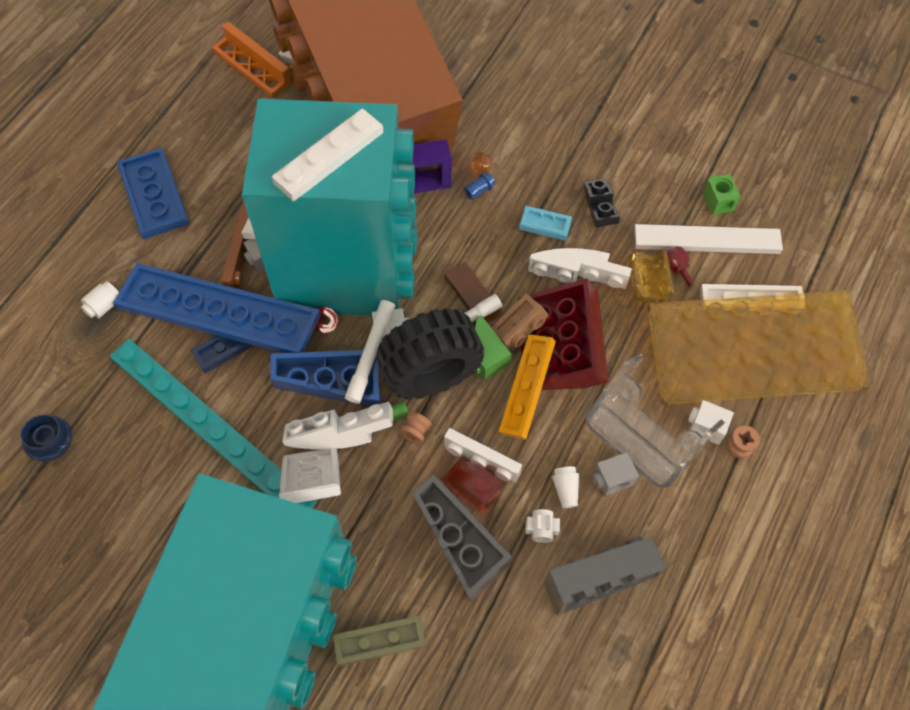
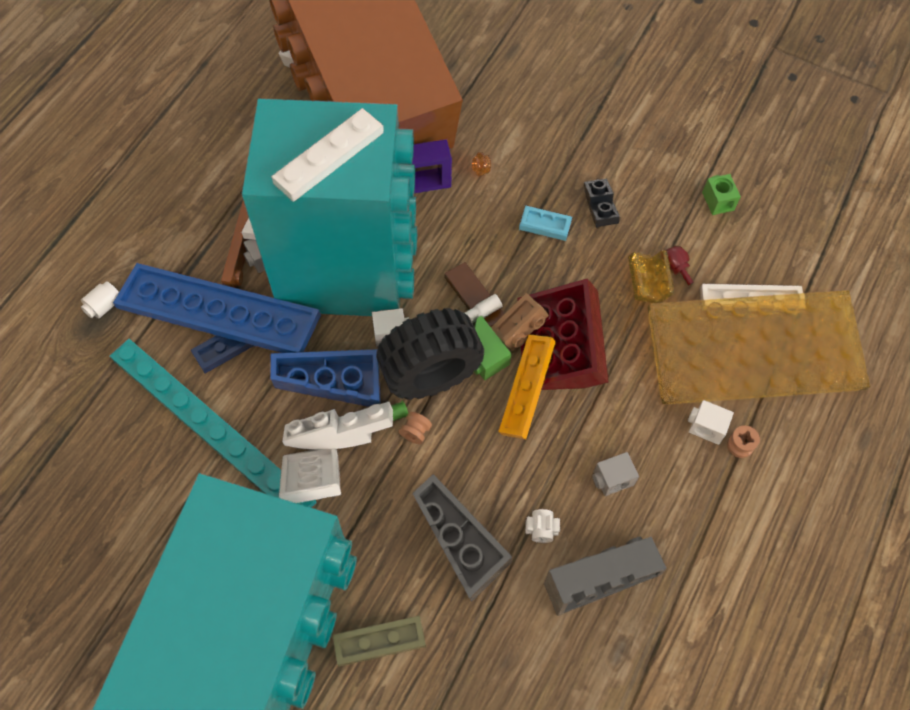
(46, 437): dark blue piece -> none
(152, 193): blue tile -> none
(247, 48): orange fence -> none
(333, 320): plate -> none
(360, 378): white piece -> none
(474, 484): clear red slope -> none
(480, 185): blue pin -> none
(504, 467): white plate -> none
(567, 486): white cone -> none
(571, 262): white slope -> none
(630, 430): clear windscreen -> none
(708, 238): white tile -> none

